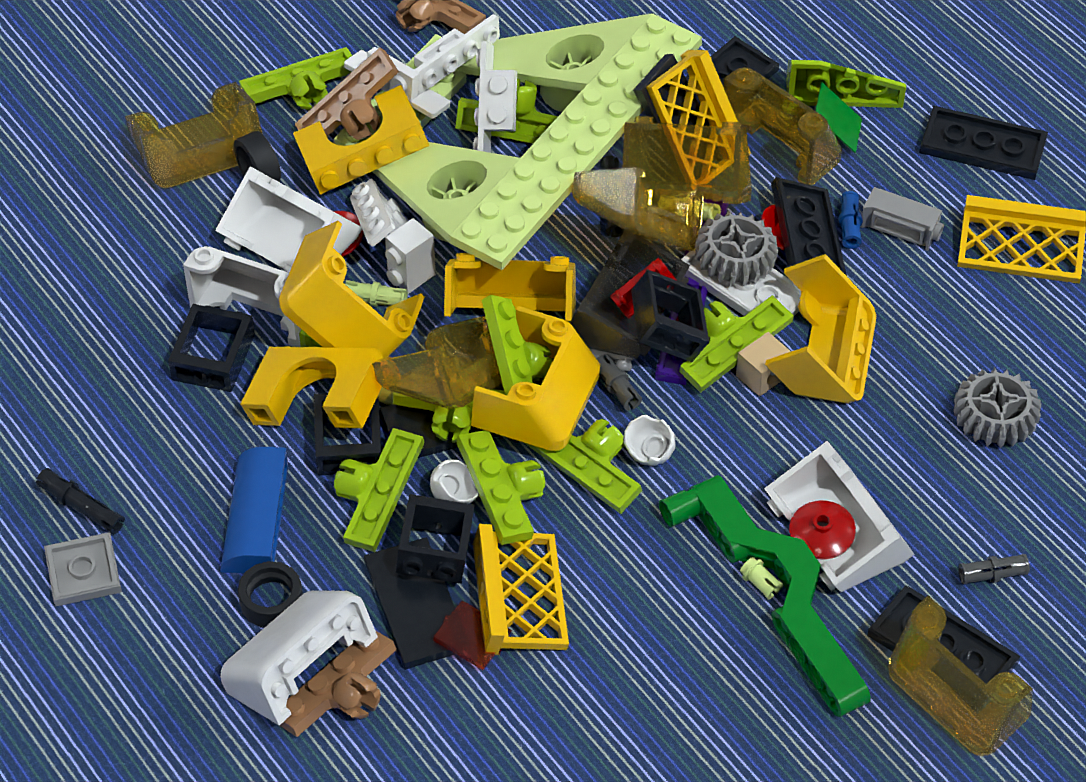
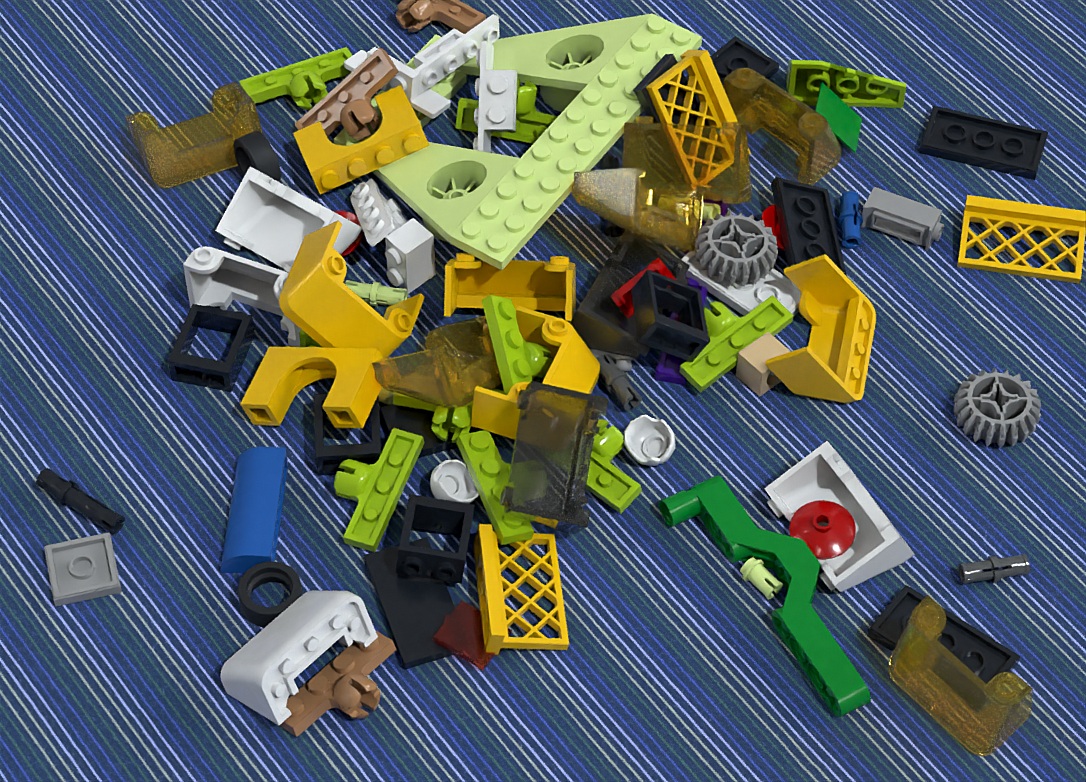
(552, 456): none -> clear smoke windscreen

